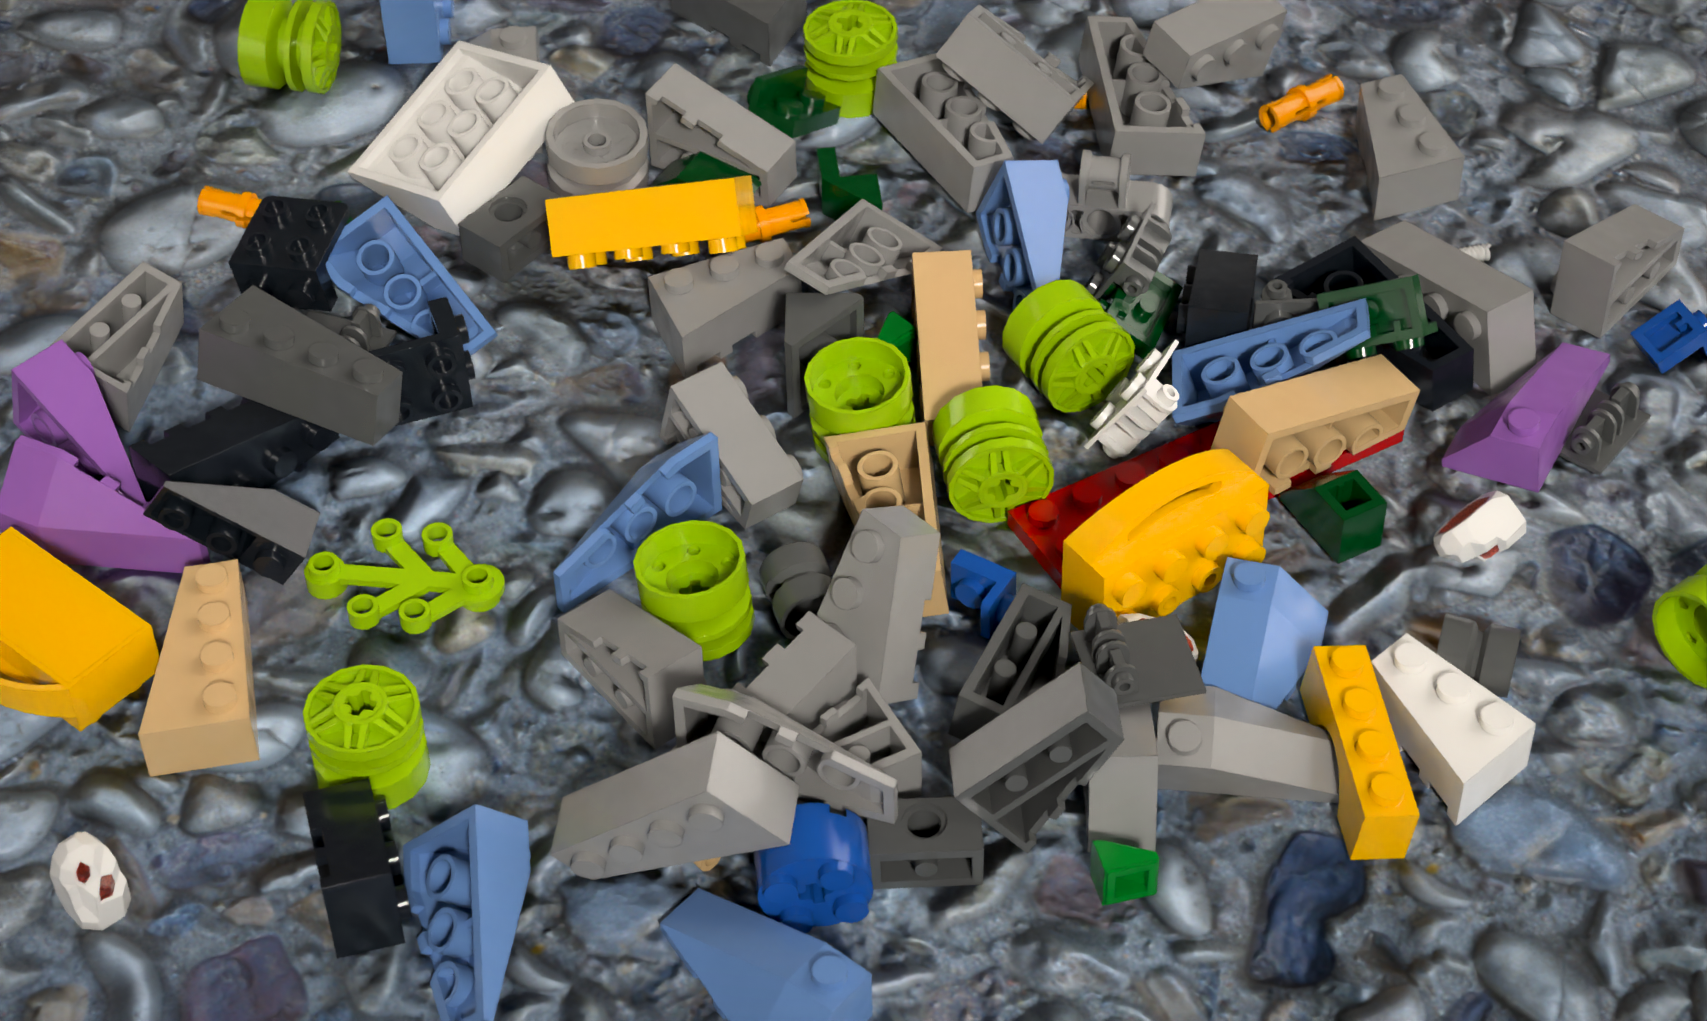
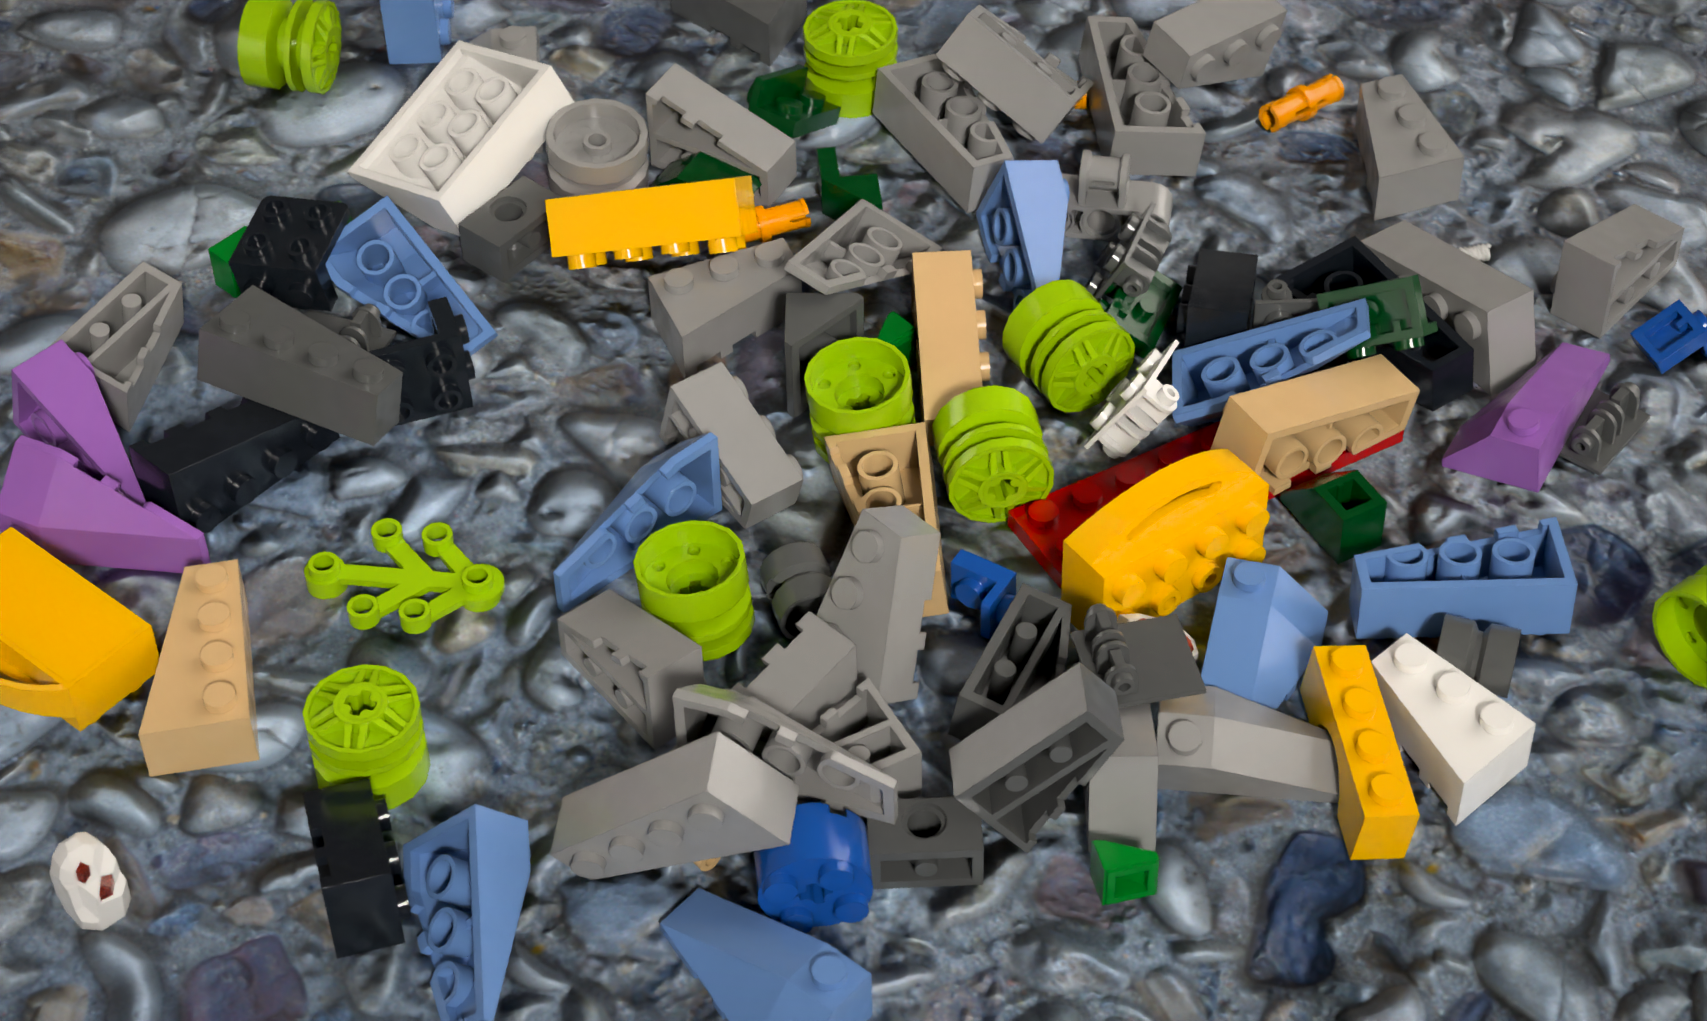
(220, 256): none -> green slope
(228, 205): light orange pin -> none
(241, 523): black slope -> none
(1481, 529): white rock -> none
(1501, 580): none -> medium blue wedge

